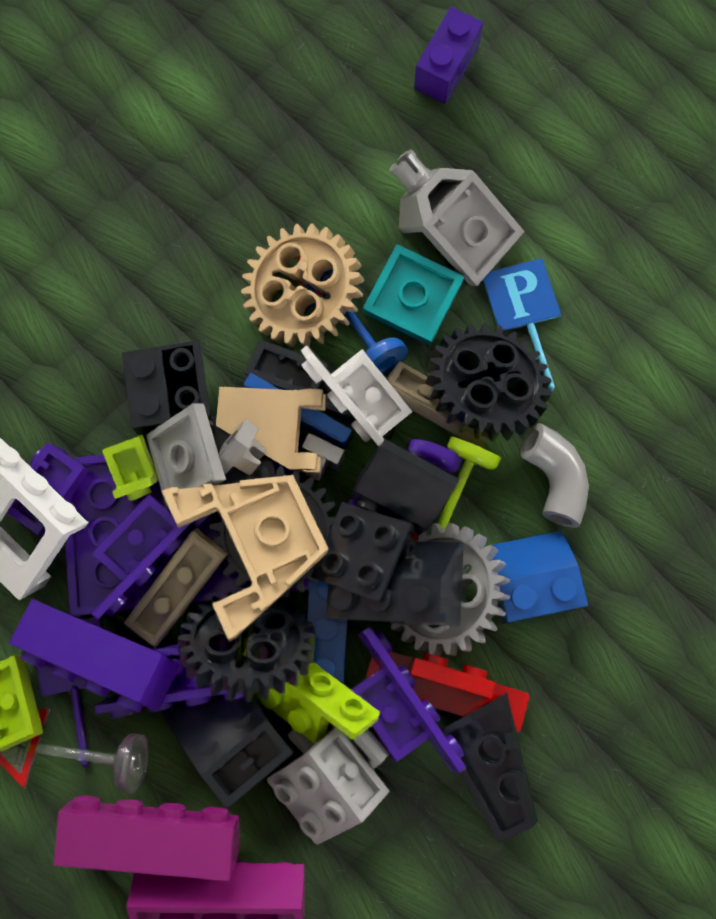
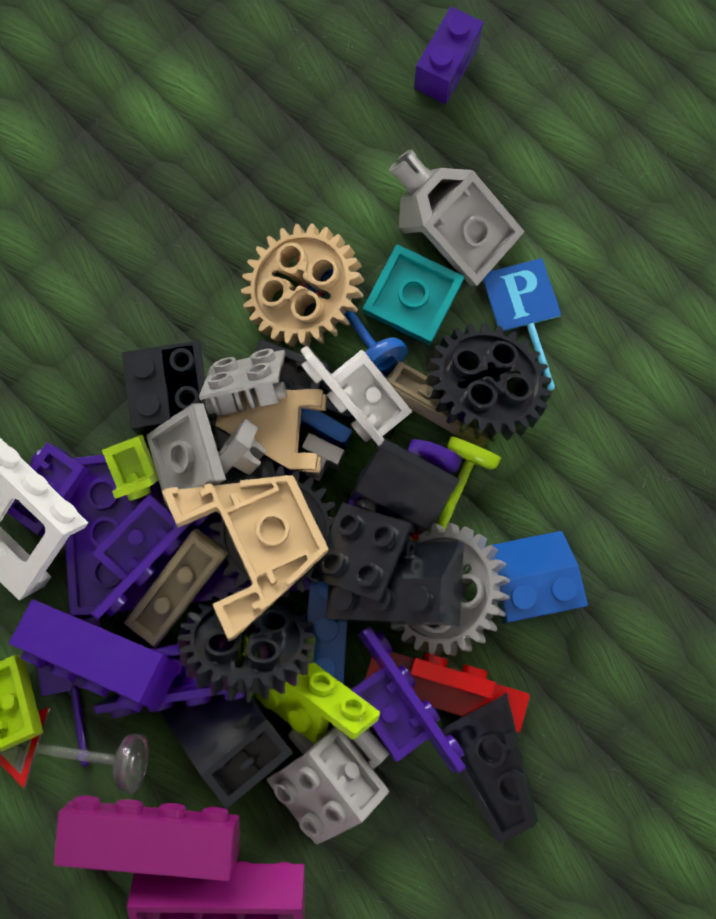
(232, 376): none -> light grey hinge
(564, 471): light grey cylinder -> none

